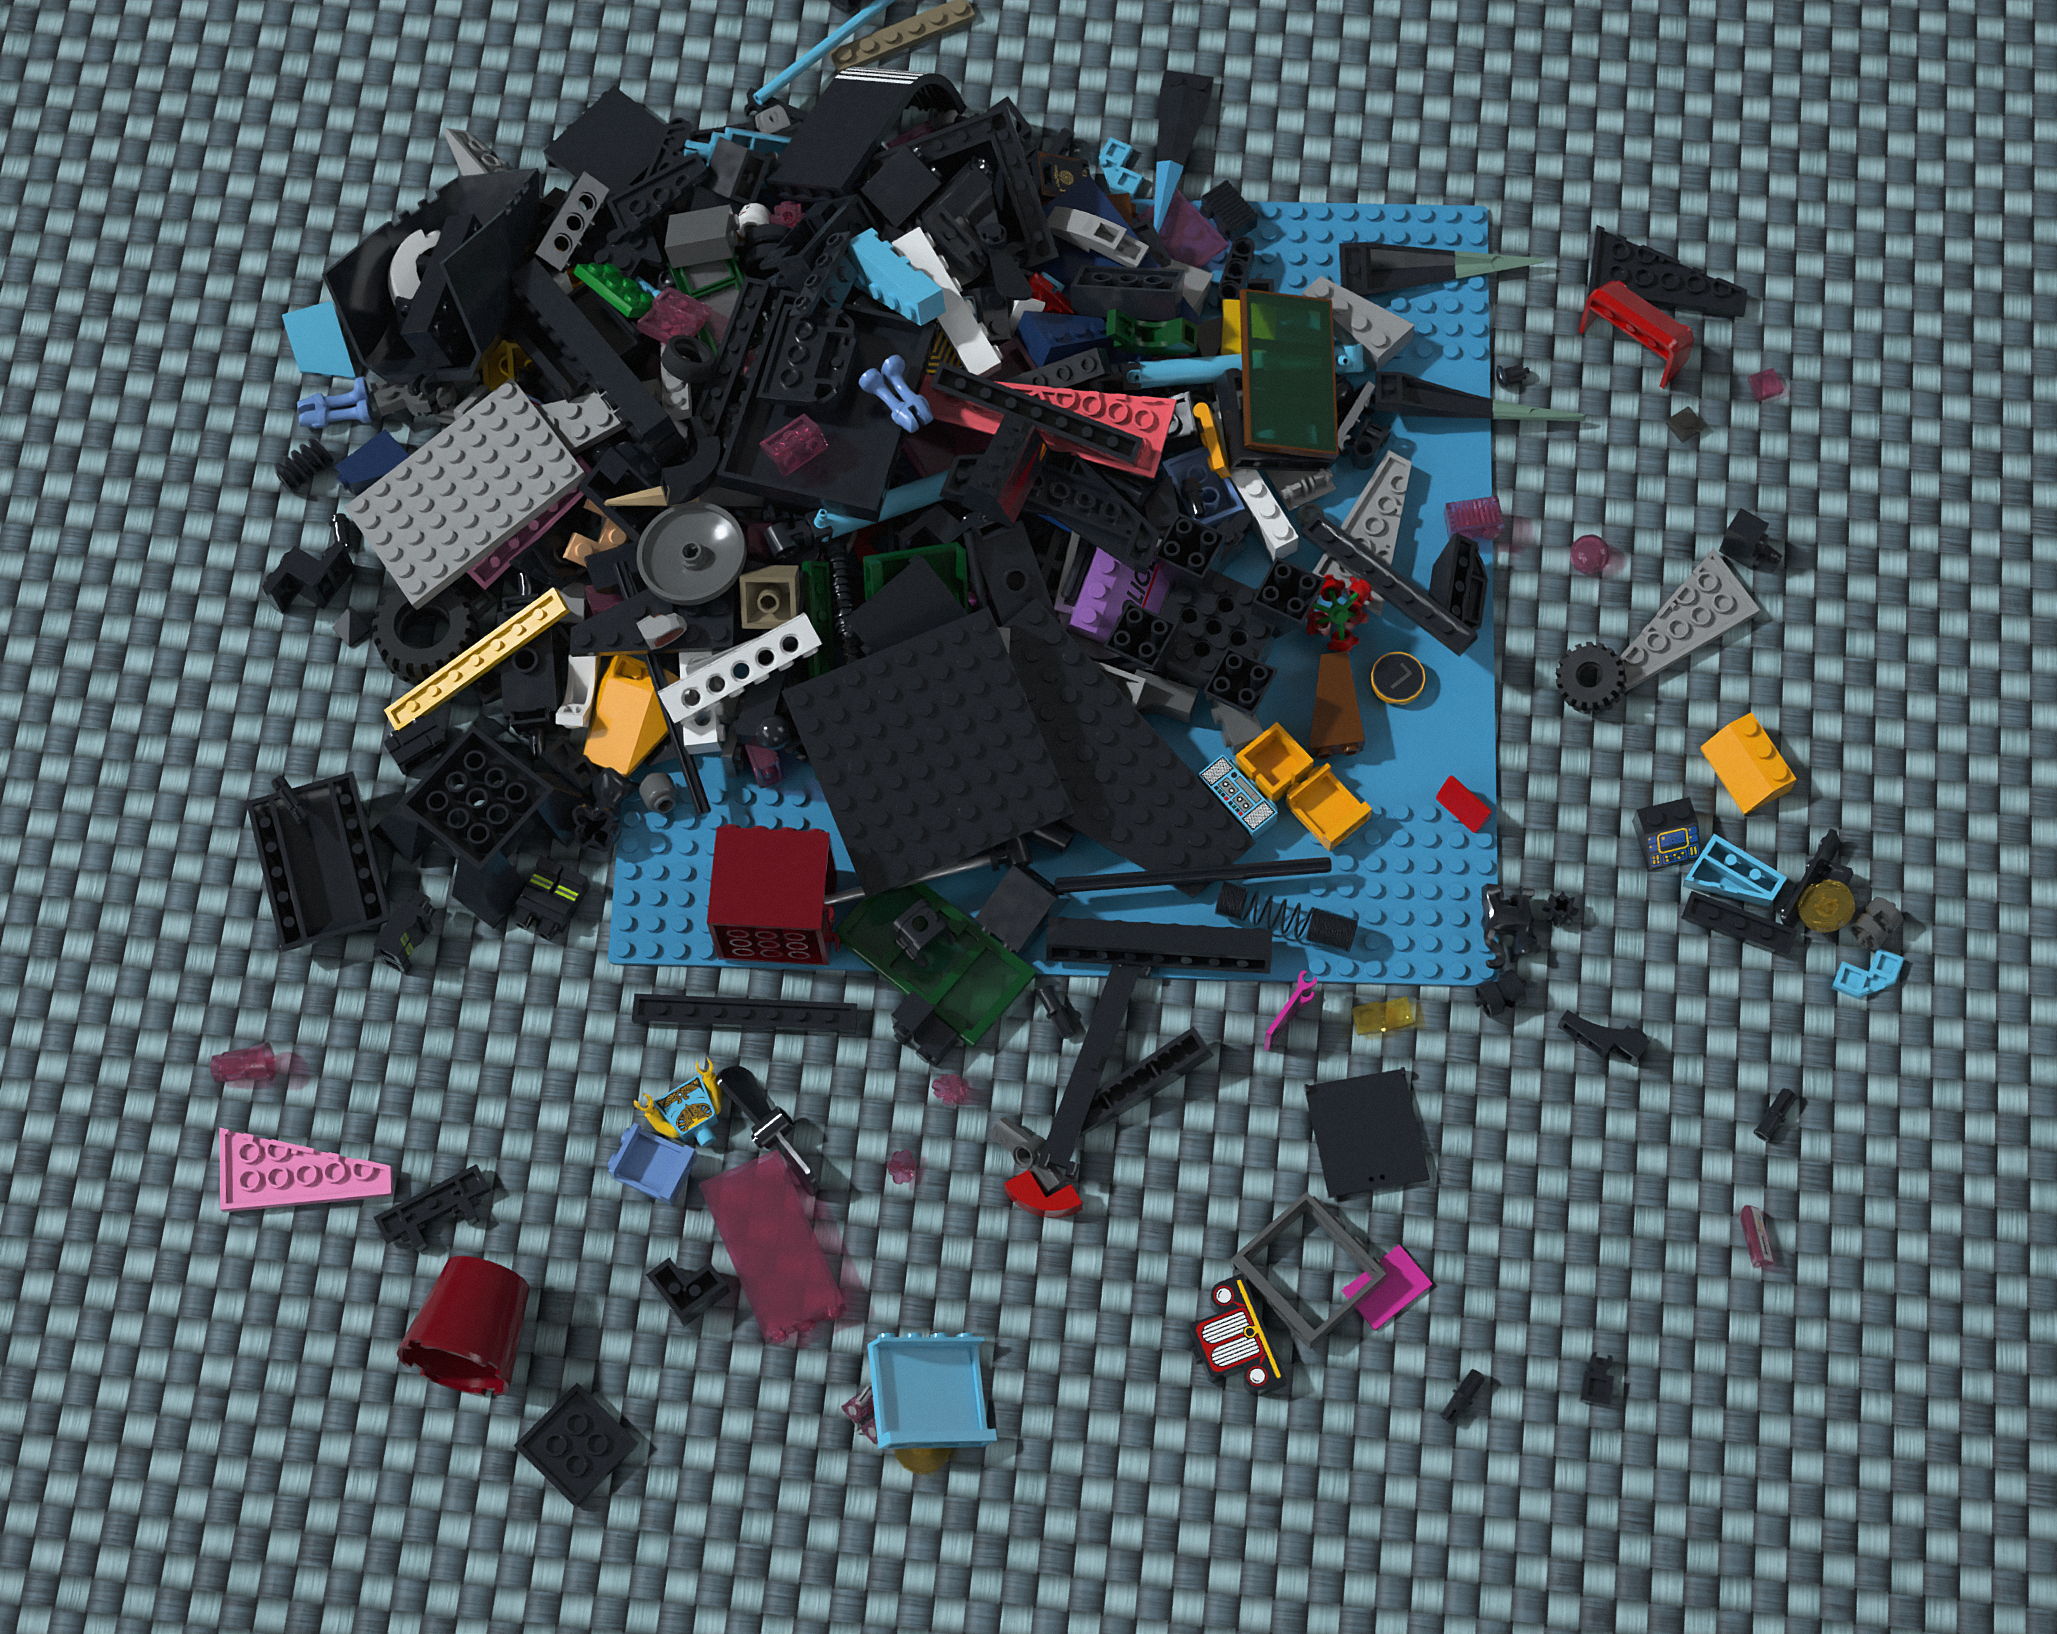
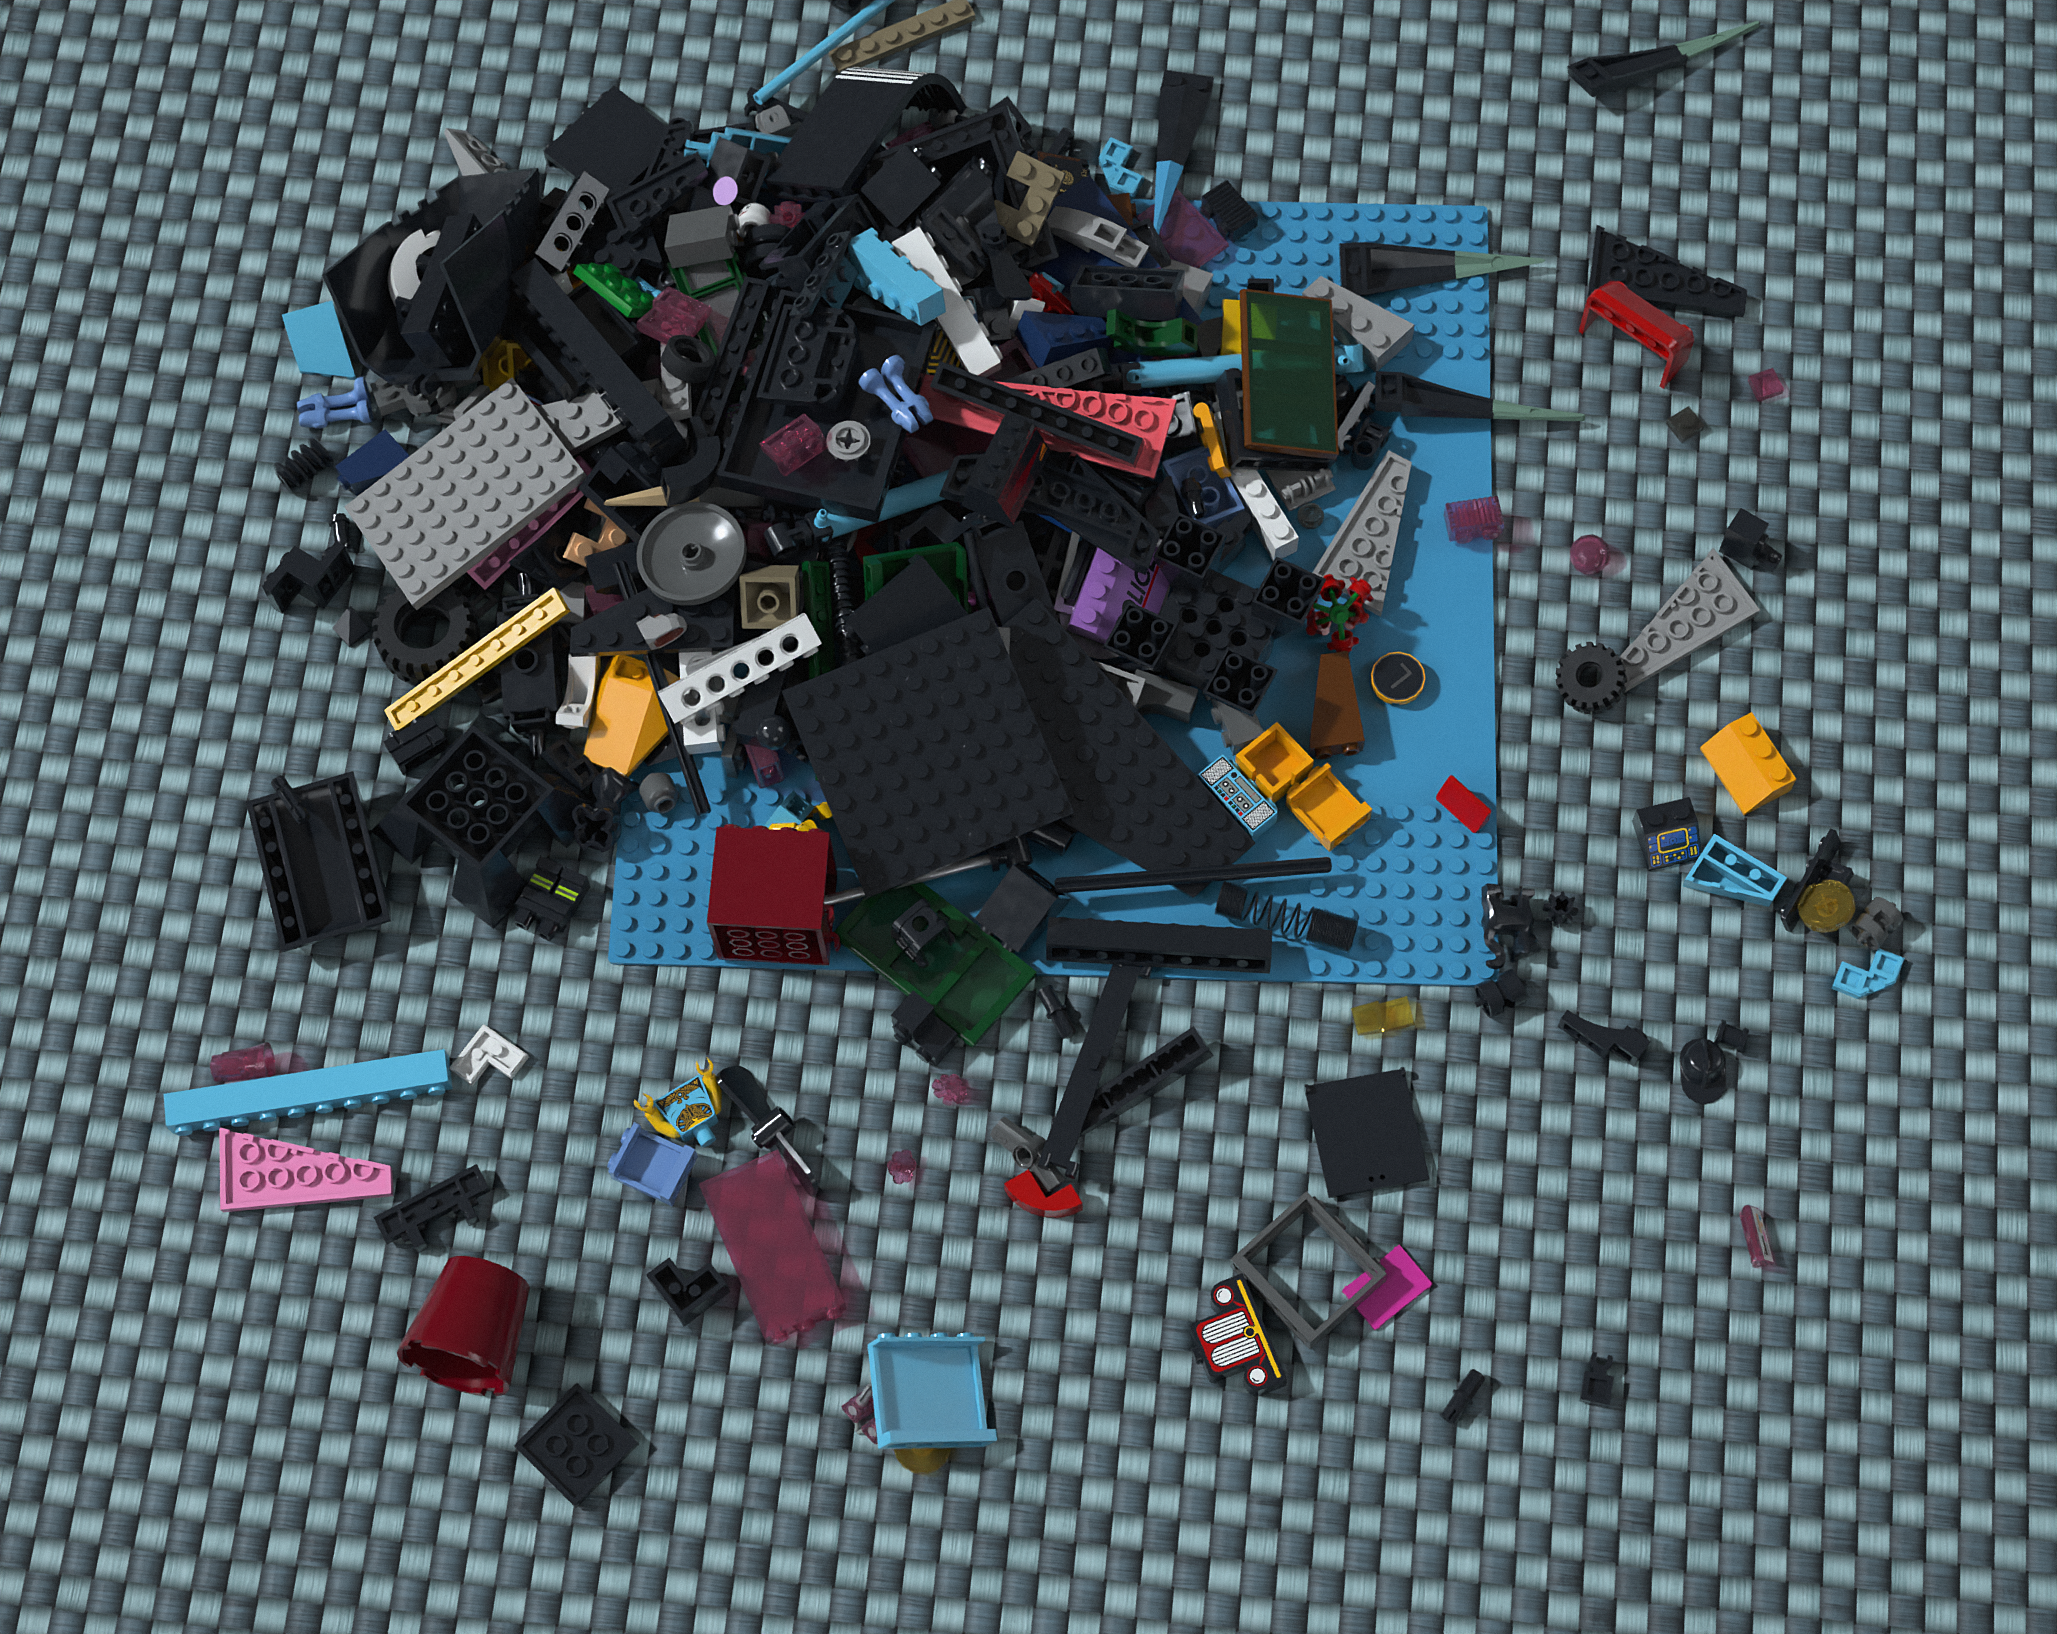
(307, 1092): none -> medium azure brick
(405, 931): black hips -> none
(484, 1050): none -> white tile
(725, 190): none -> lavender sticker
(745, 1013): black plate -> none
(794, 811): none -> medium azure torso
(839, 435): none -> light grey gear
(1044, 187): none -> dark tan plate
(1237, 264): black beam -> none
(1289, 1010): dark pink flag -> none
(1389, 584): black plate -> none
(1460, 580): black wedge -> none
(1510, 374): black piece -> none
(1619, 71): none -> black plate
(1702, 1071): none -> black piece
(1731, 1035): none -> black bush
(1739, 924): black plate -> none
(1775, 1114): black axle -> none

